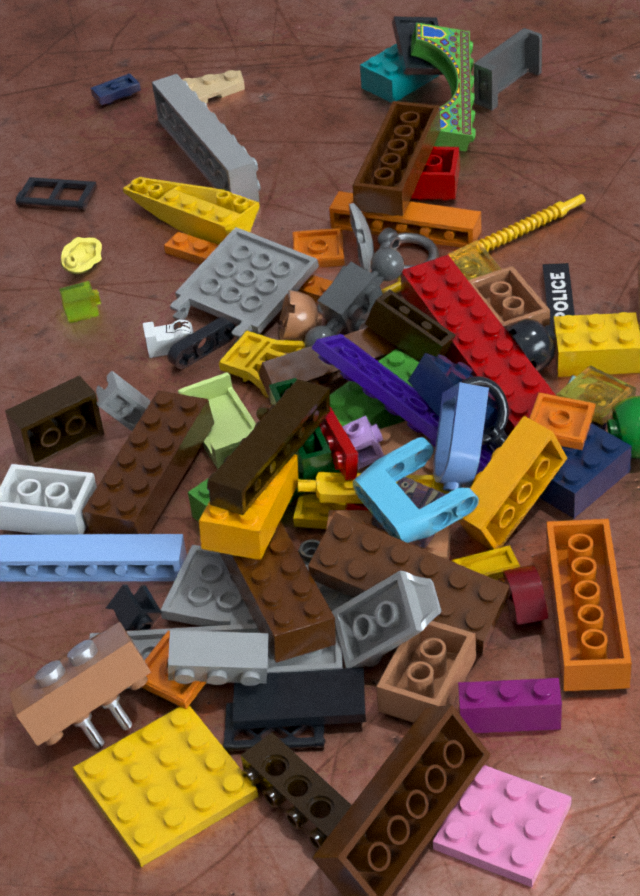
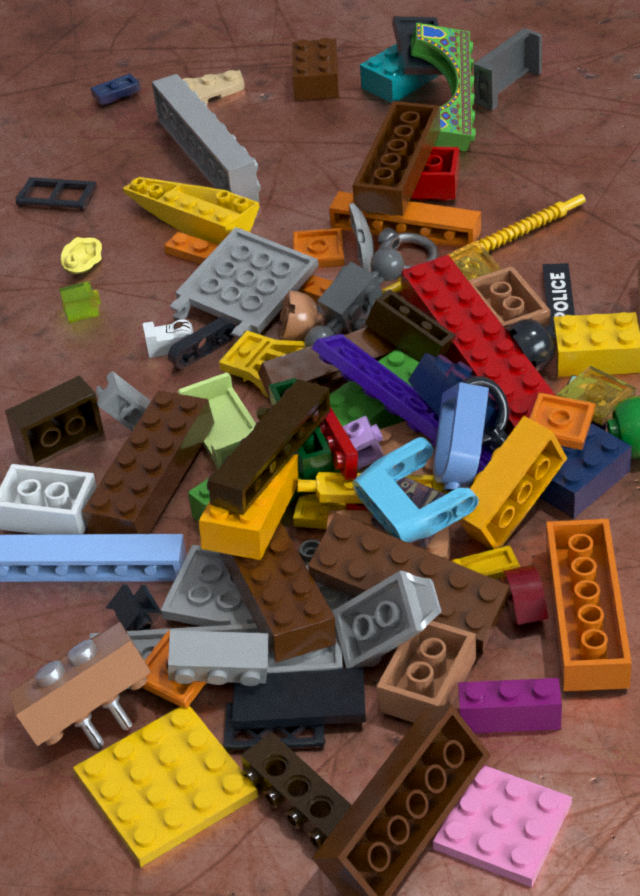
(315, 69): none -> reddish brown brick

